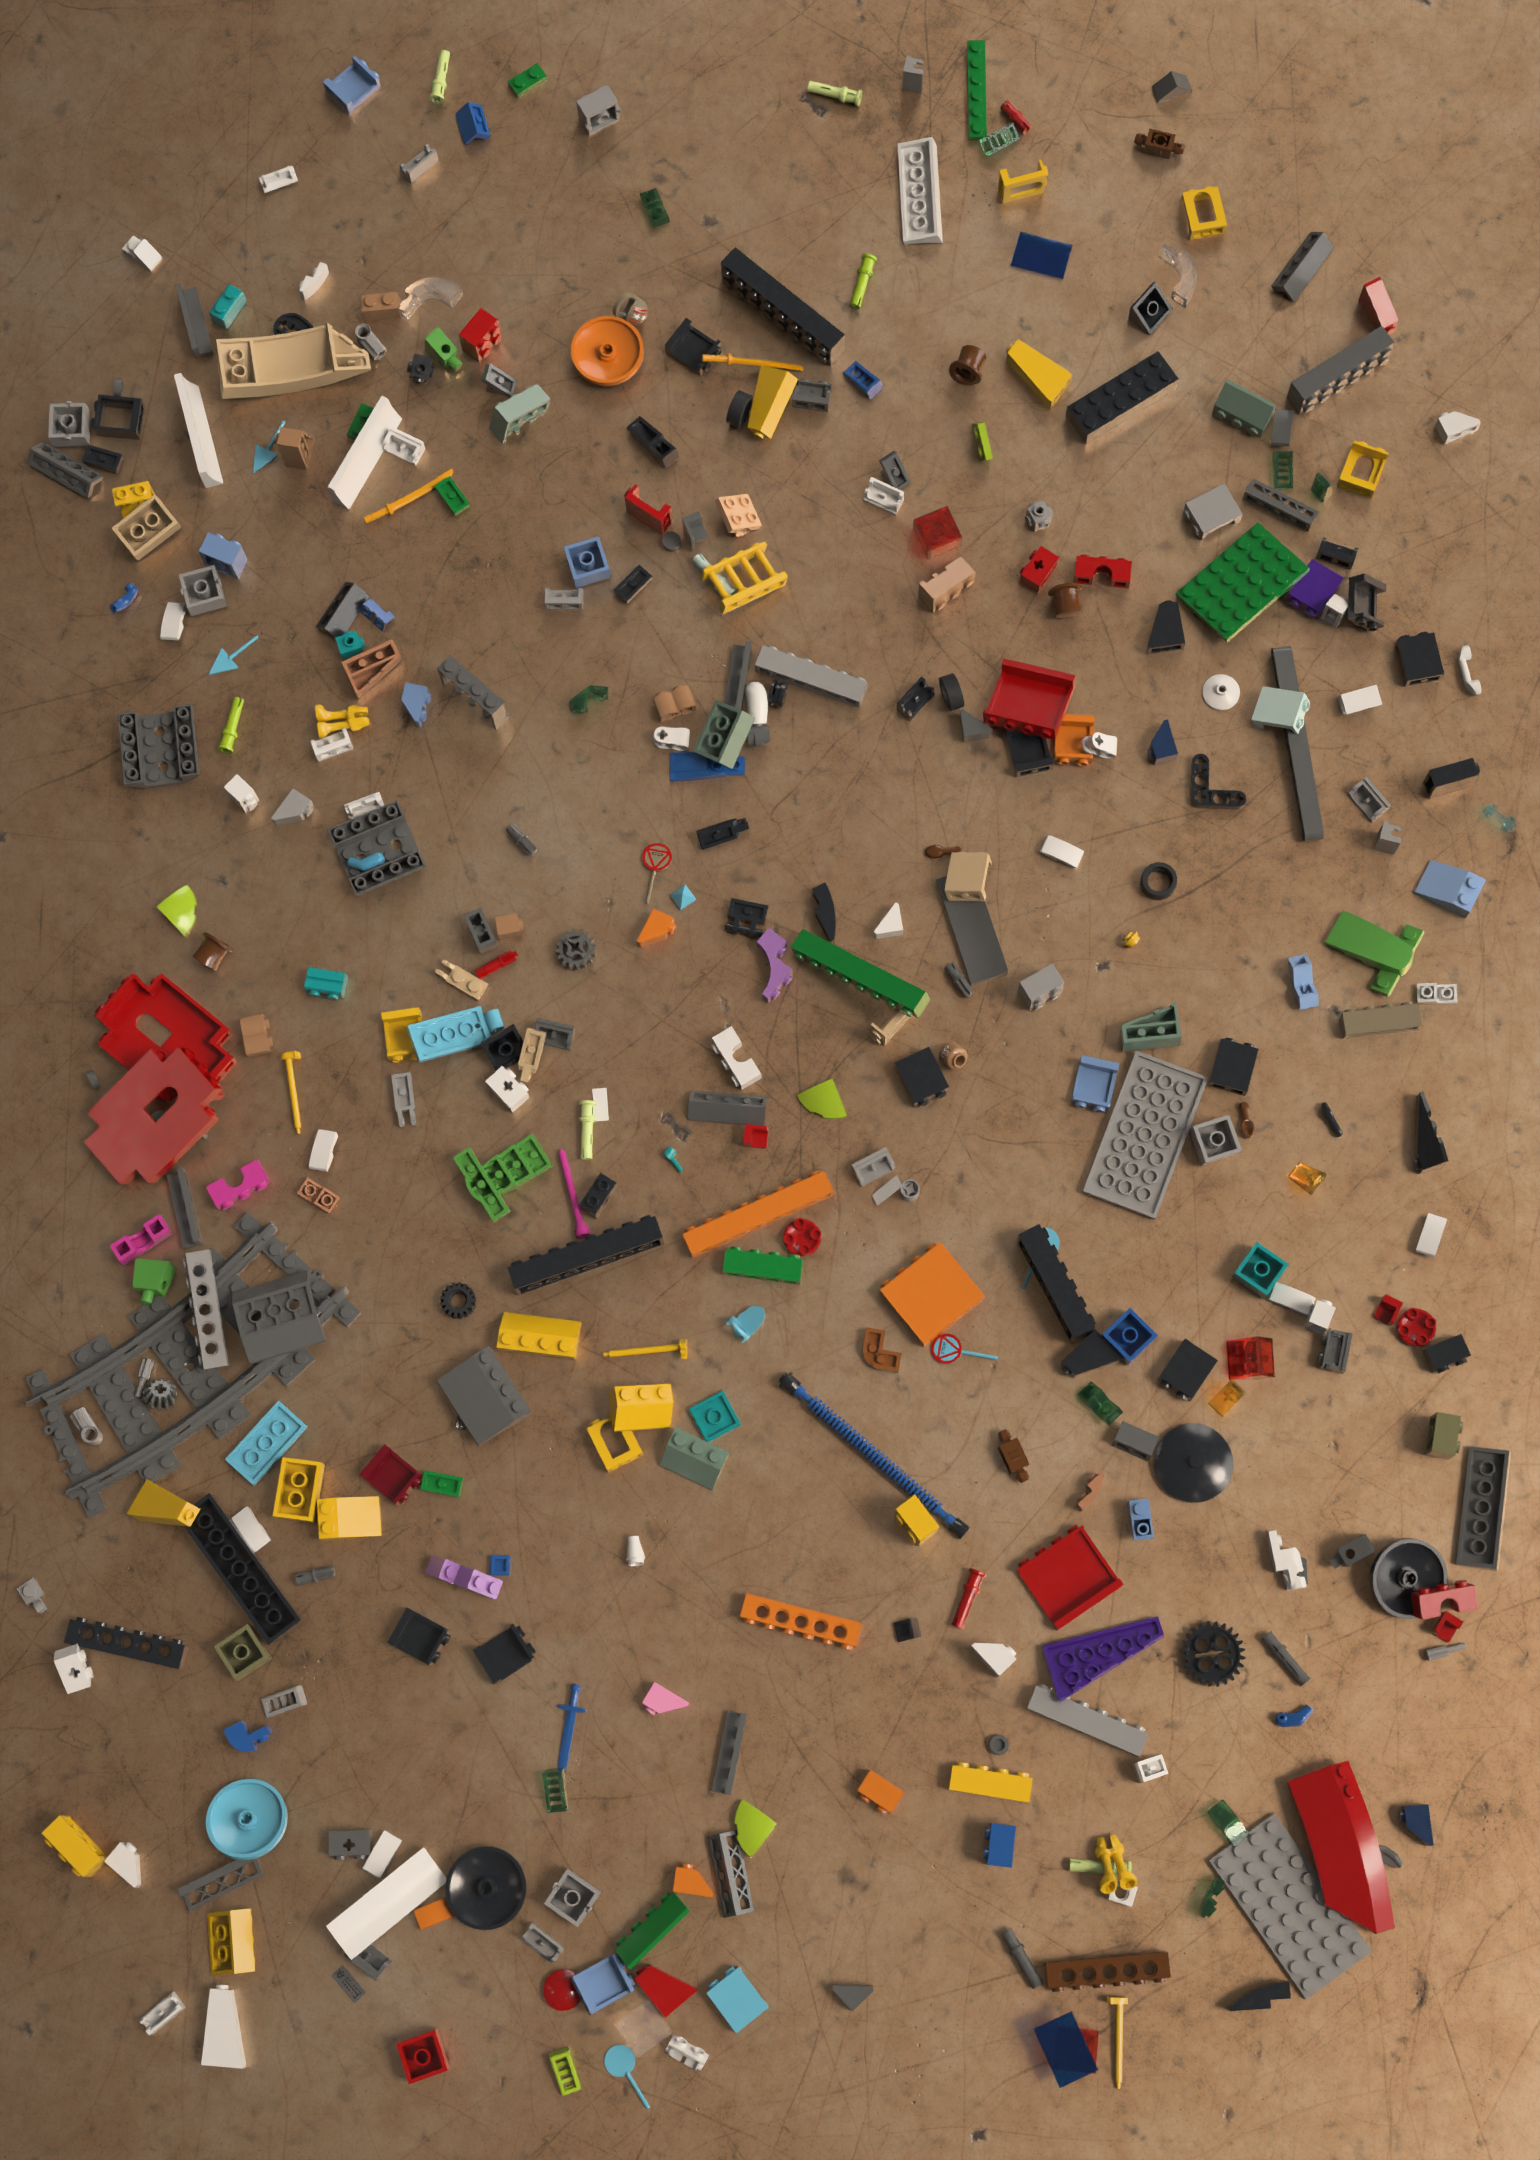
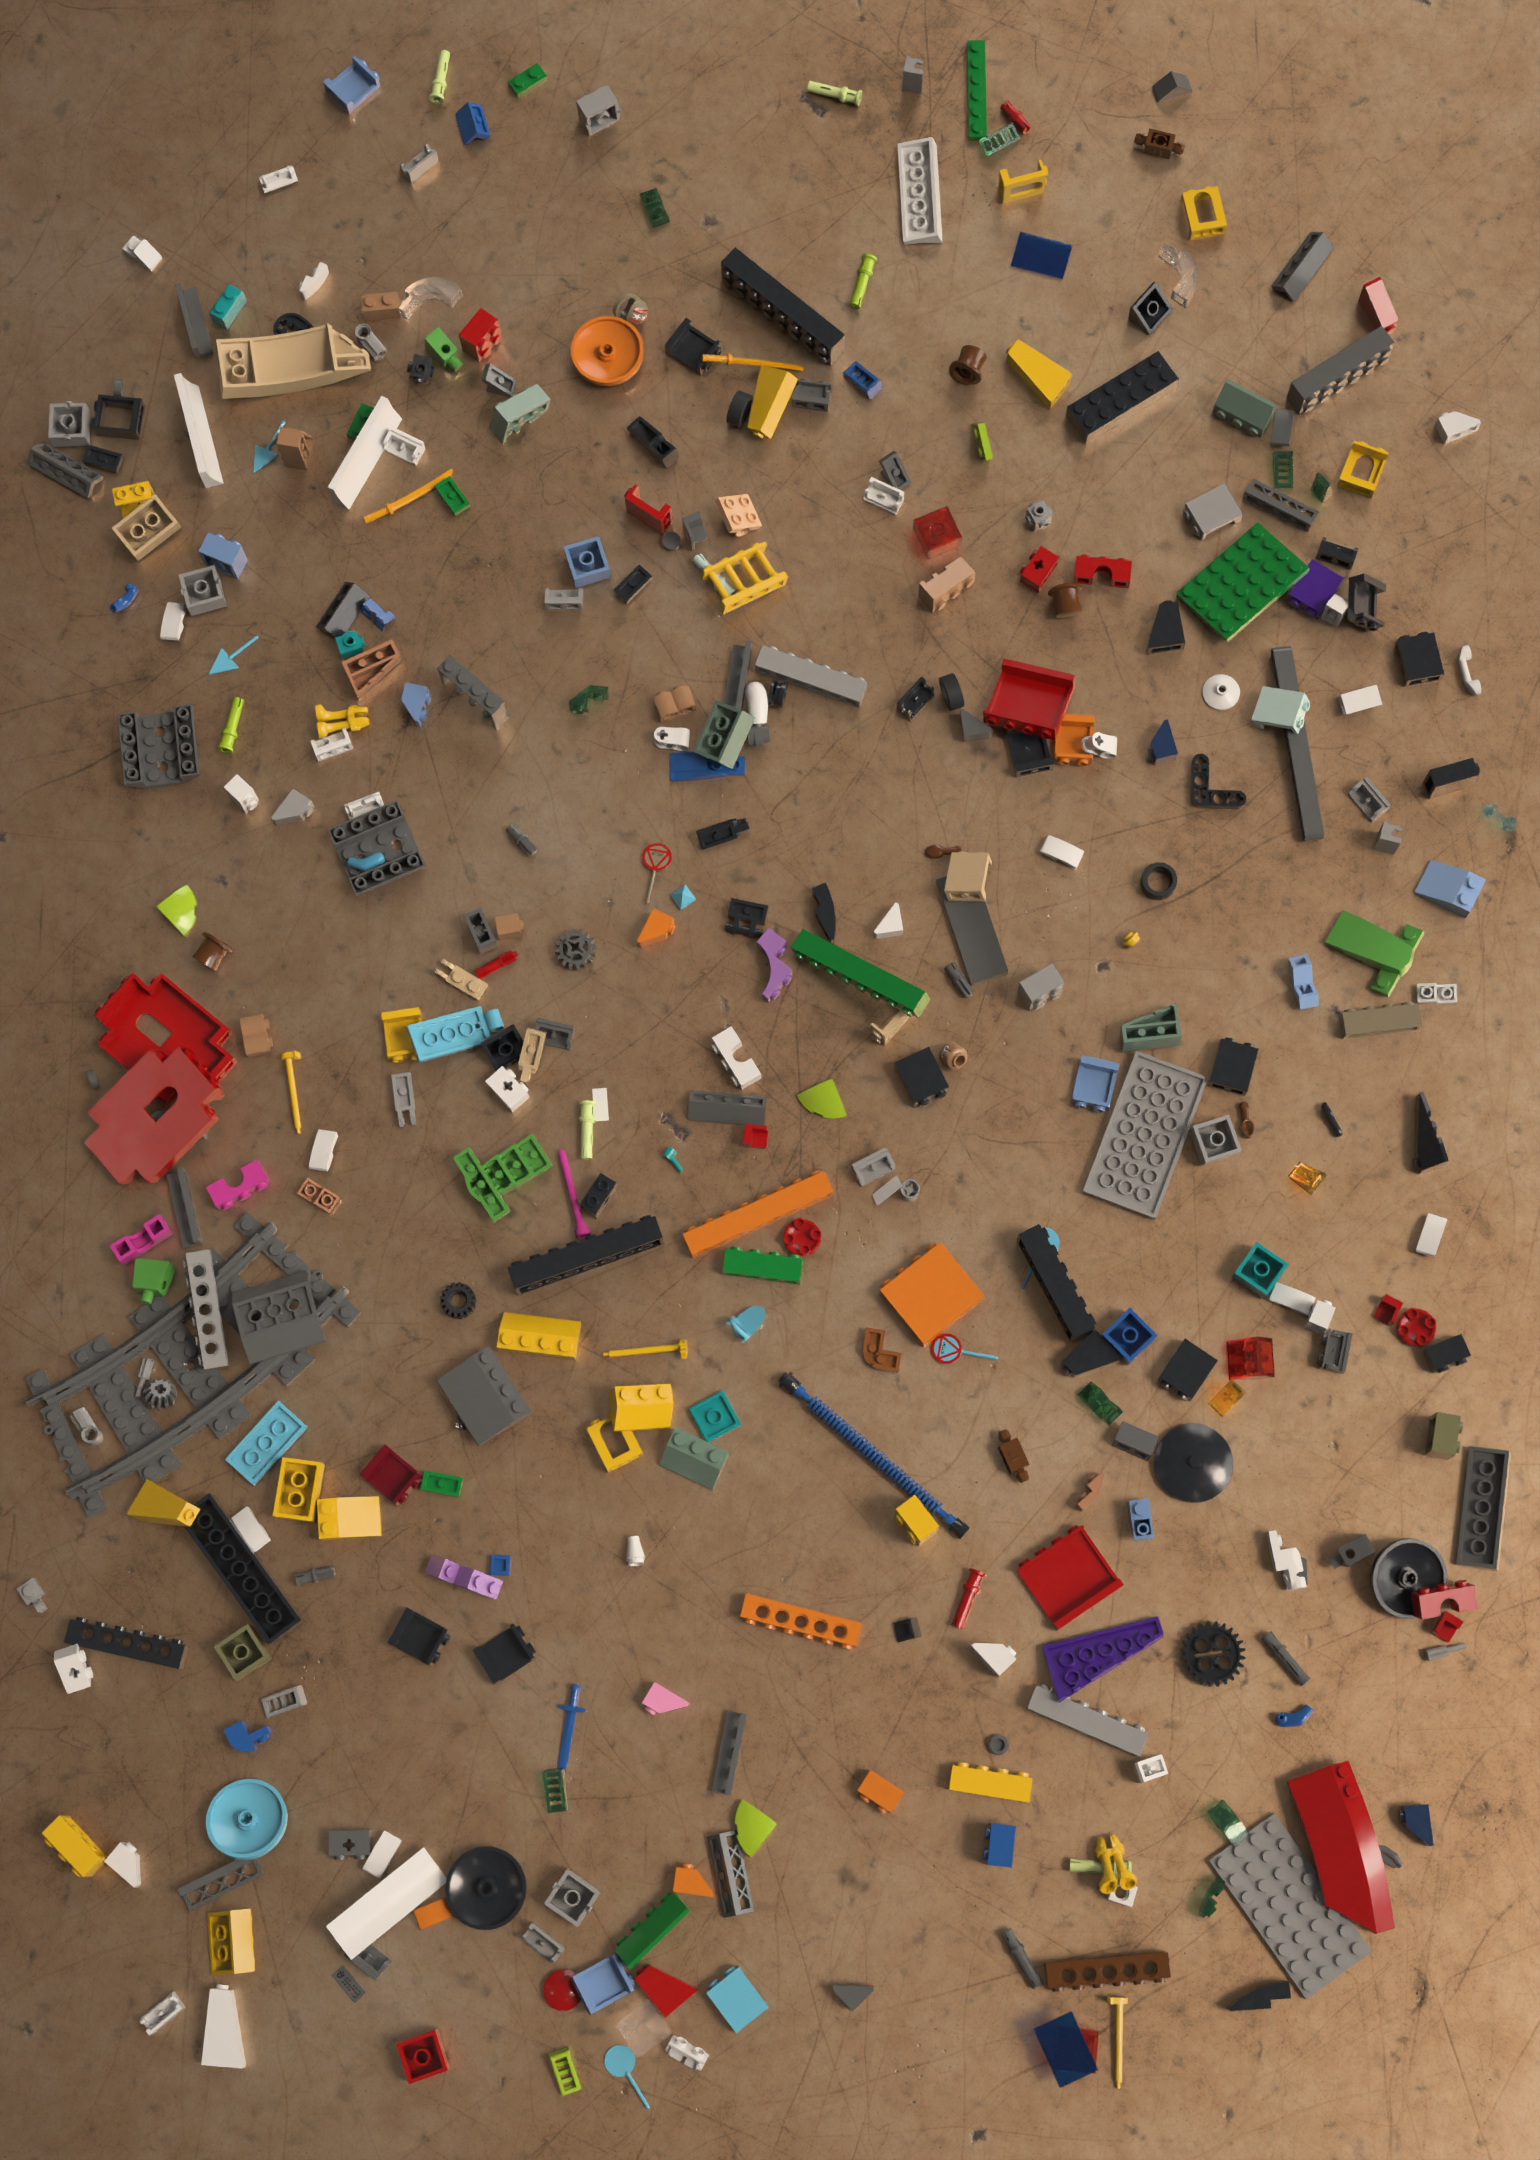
(325, 983): teal brick -> none

